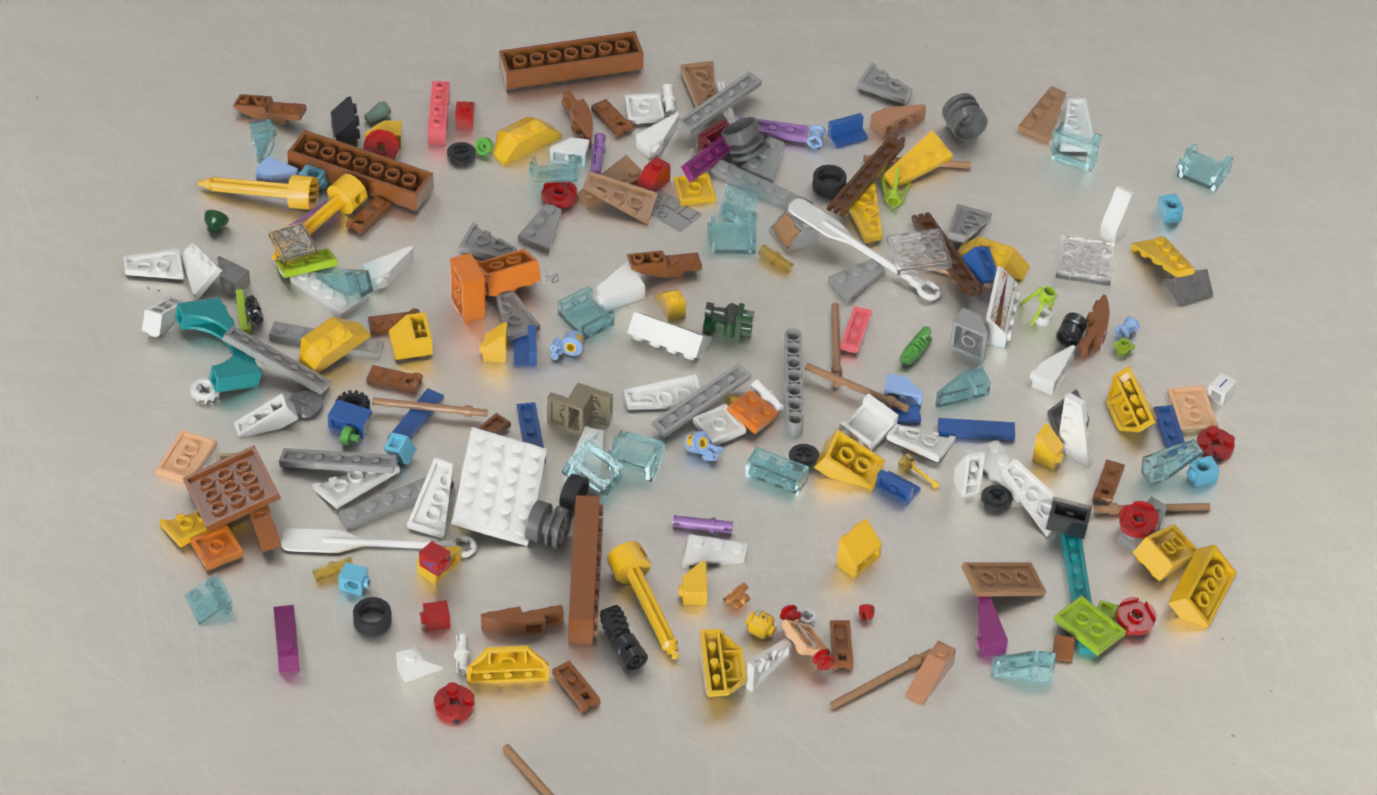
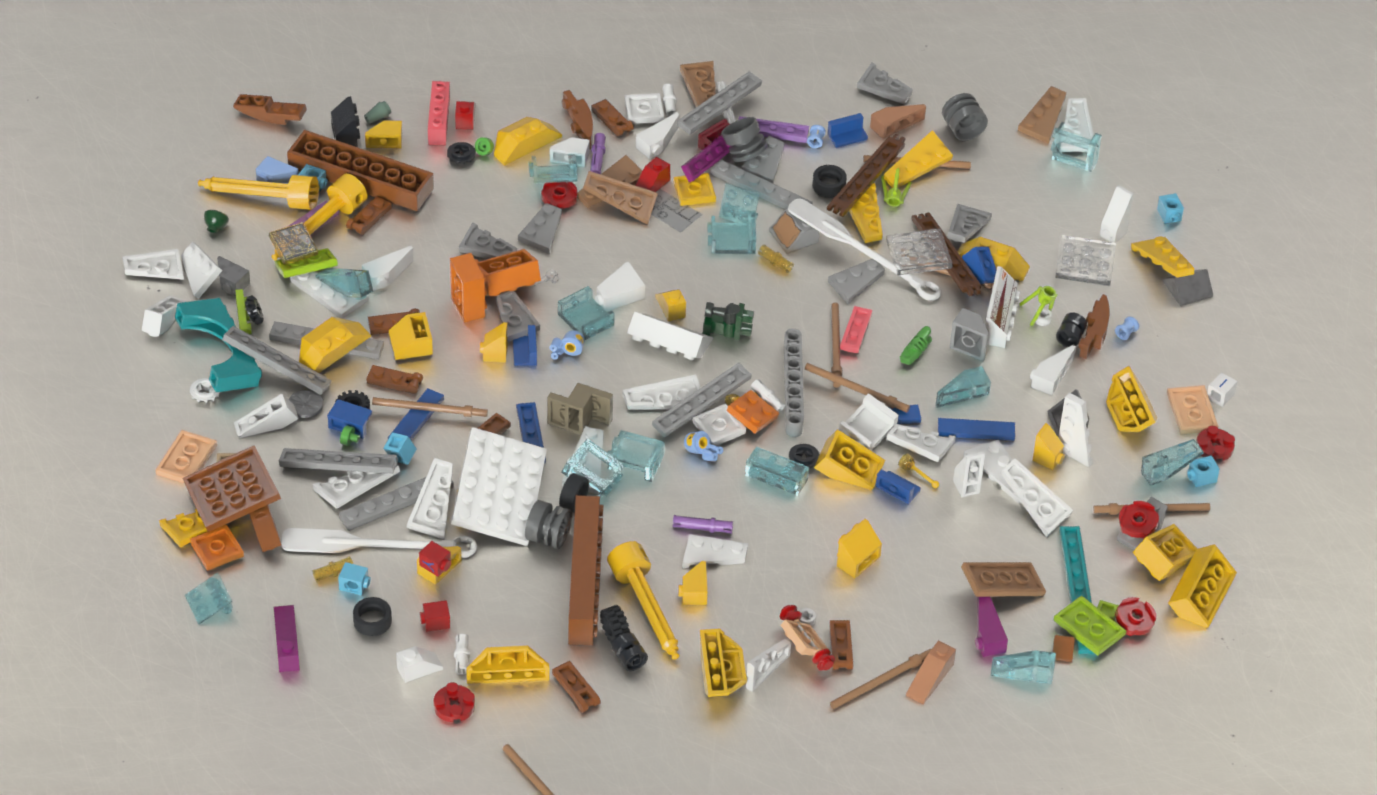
(262, 138): clear light blue slope -> none
(383, 137): red plate -> none
(518, 623): dark orange slope -> none
(571, 60): dark orange brick -> none
(664, 266): dark orange slope -> none
(737, 594): clear orange tile -> none
(761, 624): yellow head -> none
(866, 612): red hinge -> none
(903, 390): light blue slope -> none
(998, 492): black gear -> none
(1069, 517): black slope -> none
(1108, 482): dark orange plate -> none
(1123, 346): lime plate -> none
(1168, 426): blue tile -> none
(1203, 169): clear light blue panel -> none

